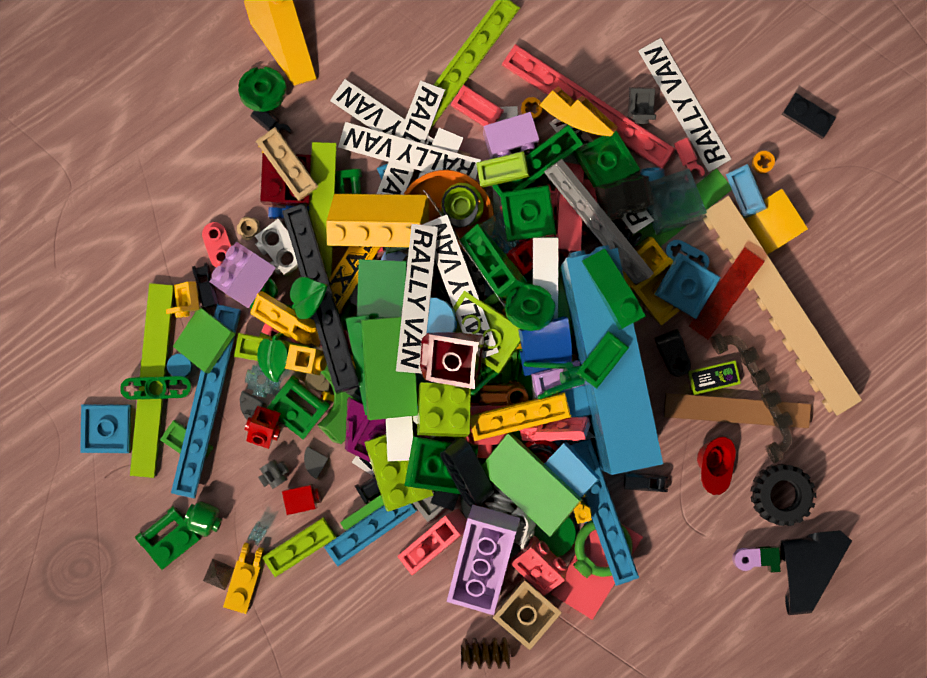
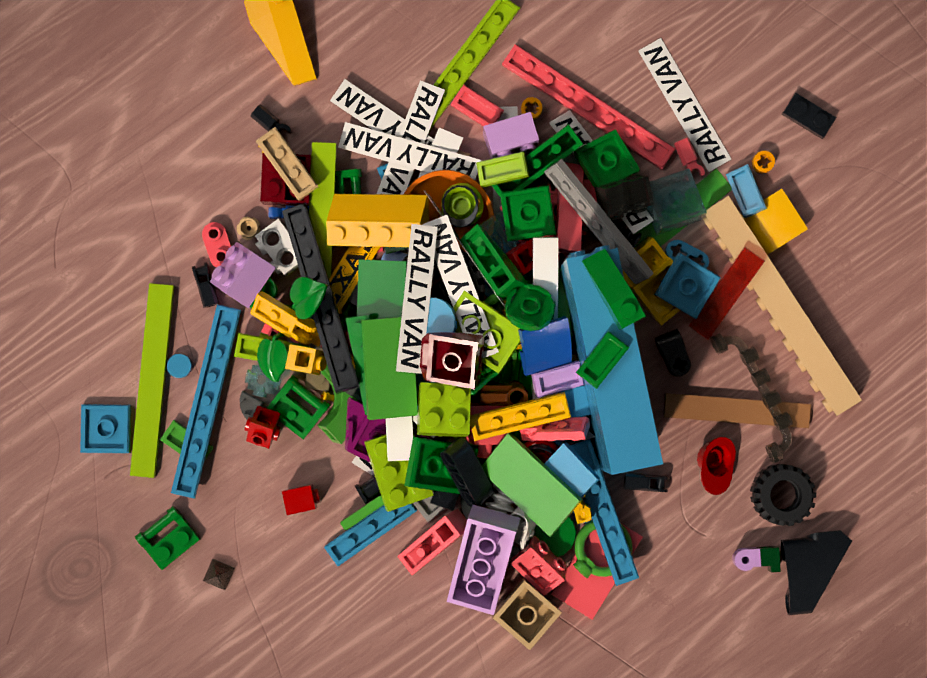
(174, 380): green beam -> none
(186, 299): yellow bracket -> none
(203, 518): green head -> none
(204, 340): bright green tile -> none
(243, 581): yellow hinge -> none
(257, 533): clear light blue bush -> none
(262, 89): green tile -> none
(273, 474): dark grey gear -> none
(299, 547): lime tile -> none
(314, 462): dark grey tile -> none
(485, 653): dark brown piece -> none
(567, 378): green plant -> none
(578, 114): yellow slope -> none
(641, 104): dark grey bracket -> none
(653, 173): dark azure tile -> none
(714, 377): tile -> none

